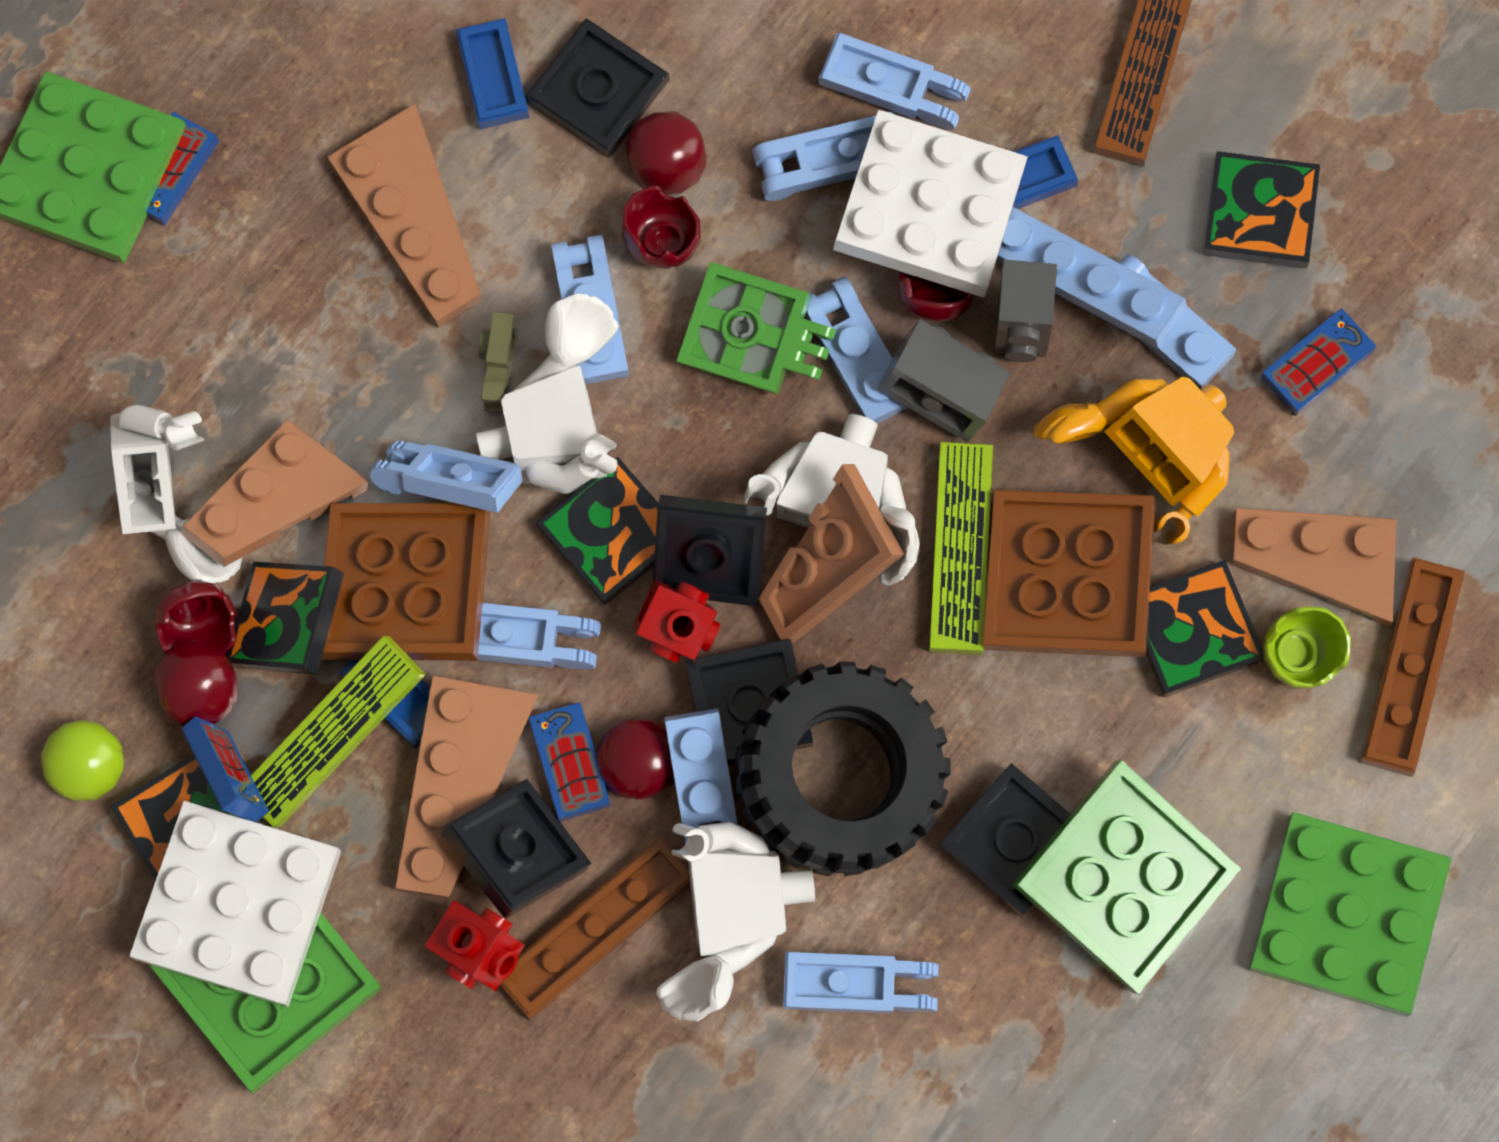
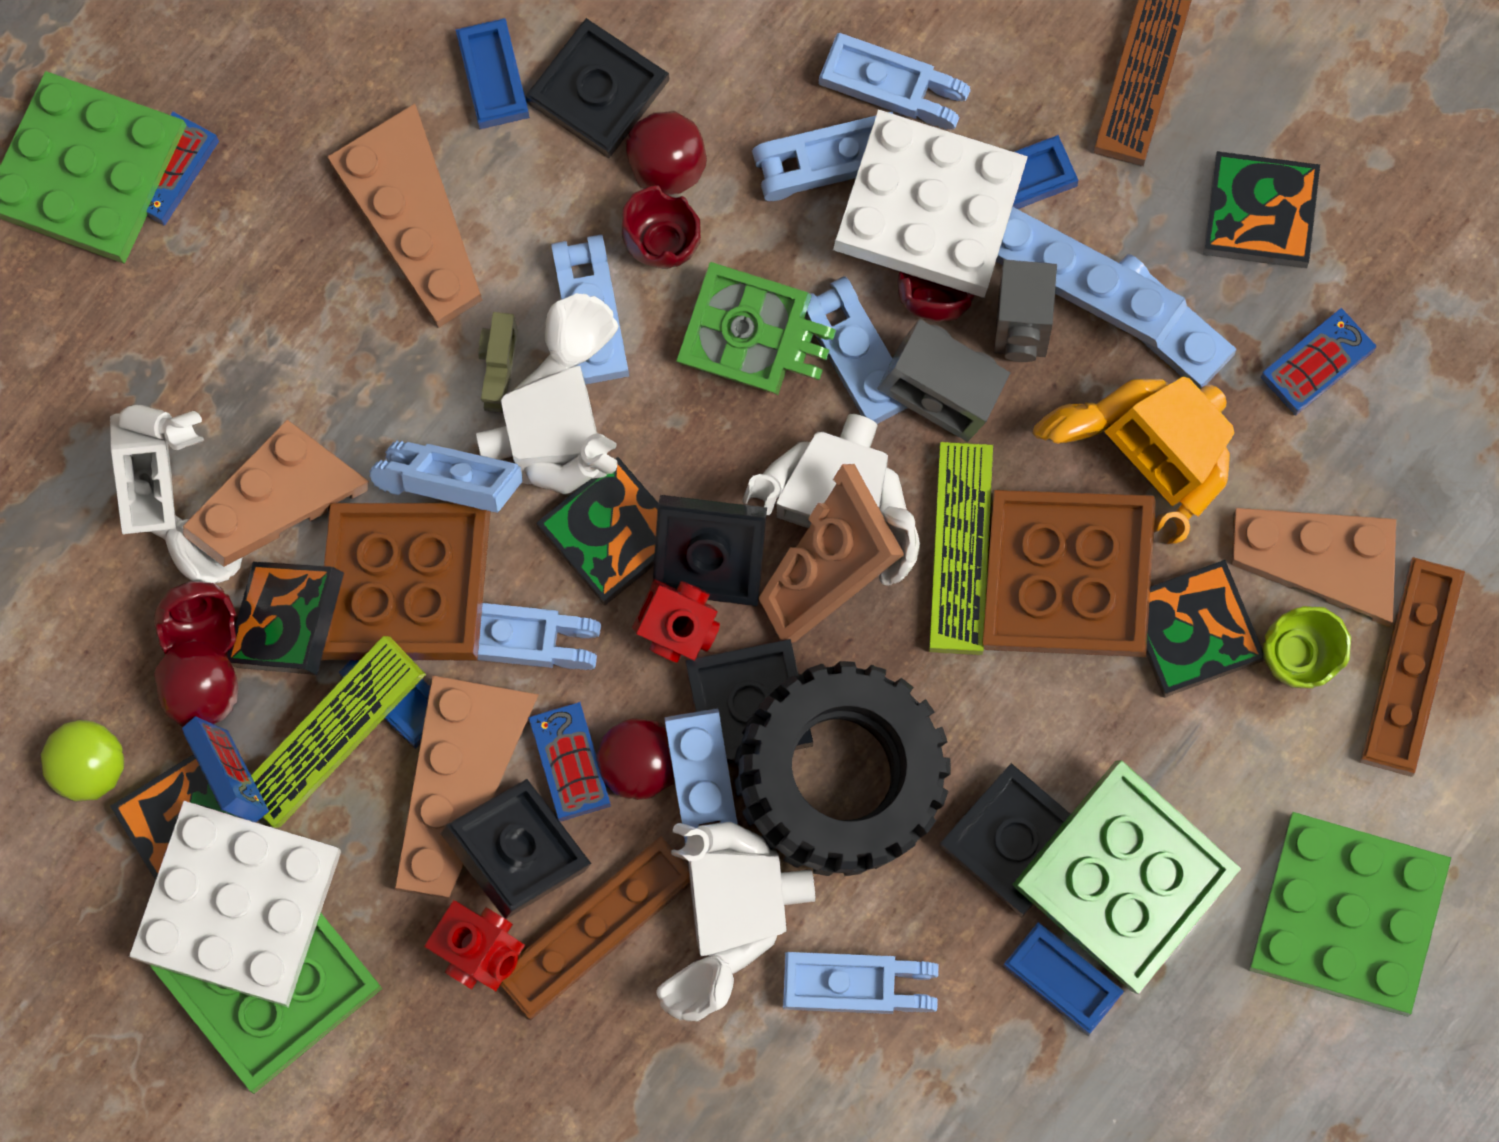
(1063, 979): none -> blue tile

